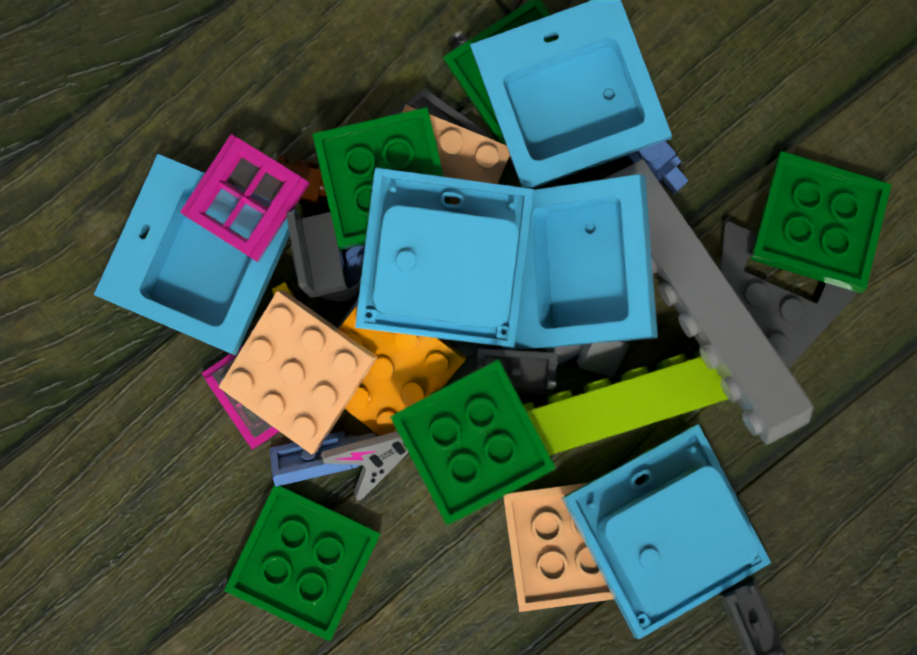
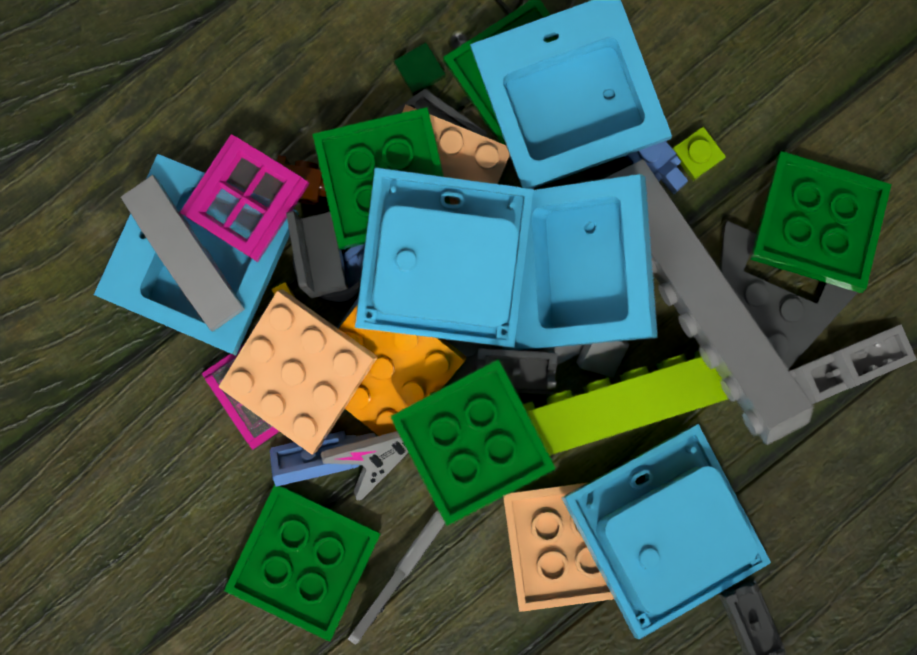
(182, 253): none -> light grey slope
(401, 572): none -> light grey piece
(419, 69): none -> dark green tile
(698, 154): none -> lime plate
(854, 364): none -> light grey slope

